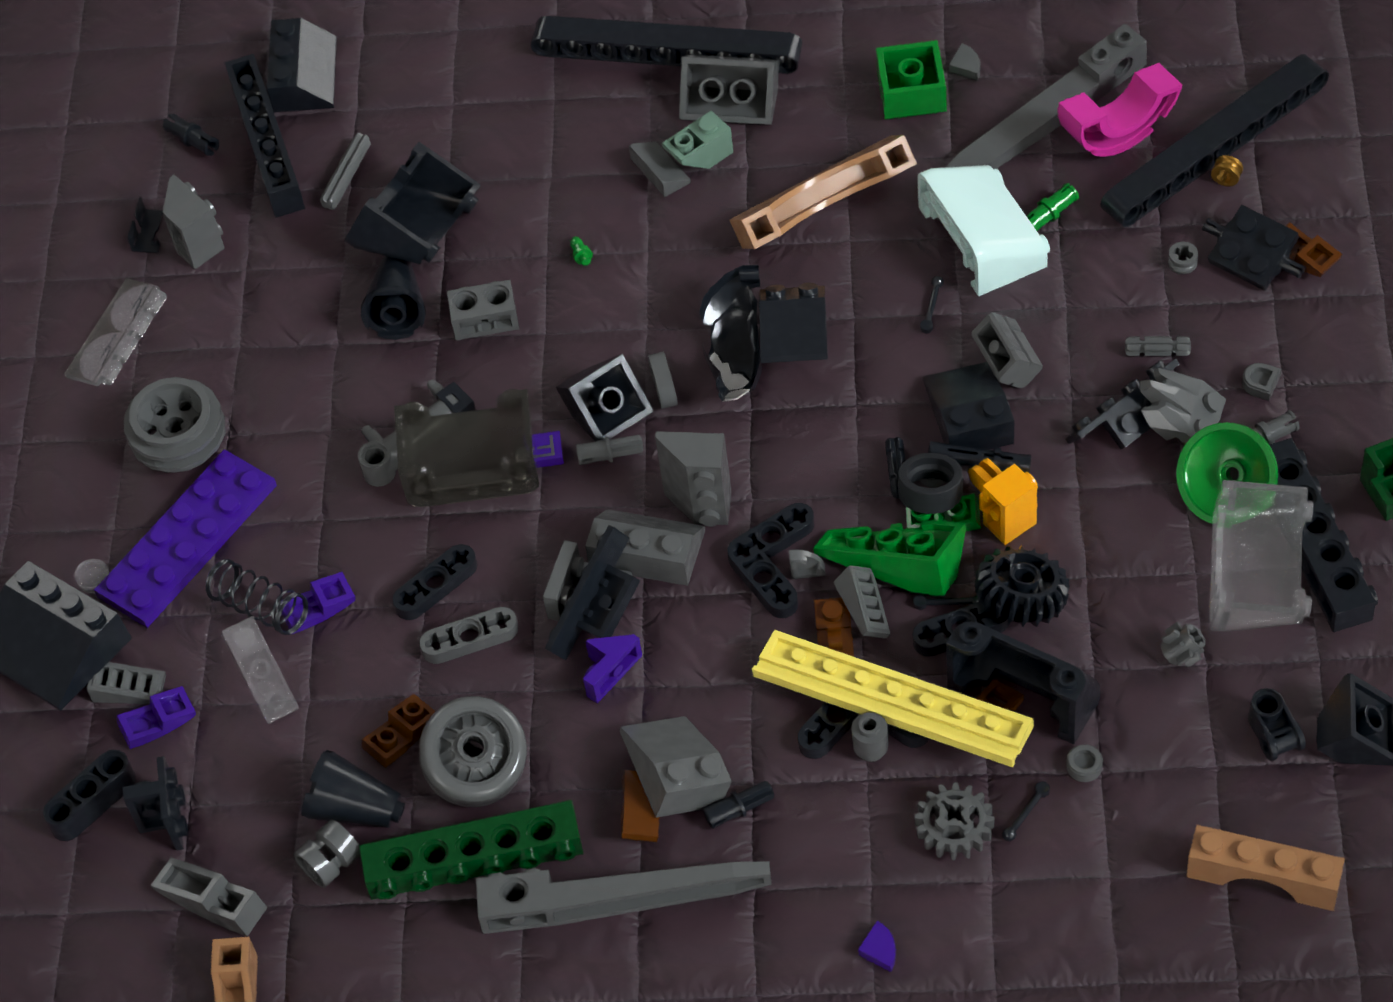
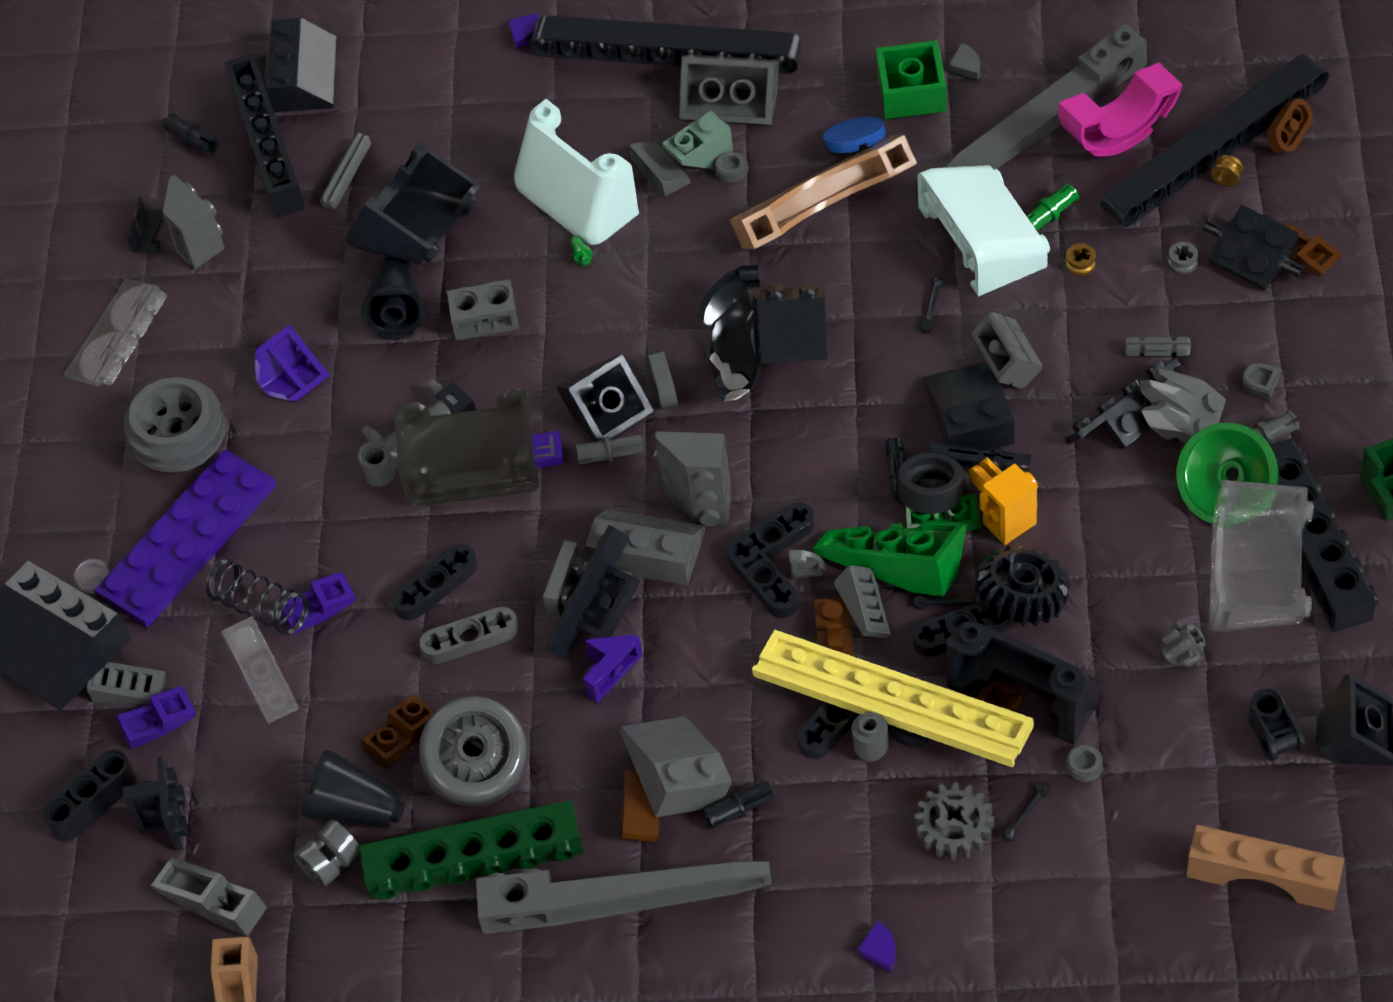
(287, 367): none -> dark purple slope
(523, 29): none -> dark purple tile
(579, 194): none -> light aqua windscreen
(730, 167): none -> dark grey tile
(849, 134): none -> blue tile
(1086, 265): none -> pearl gold bush
(1289, 126): none -> reddish brown plate

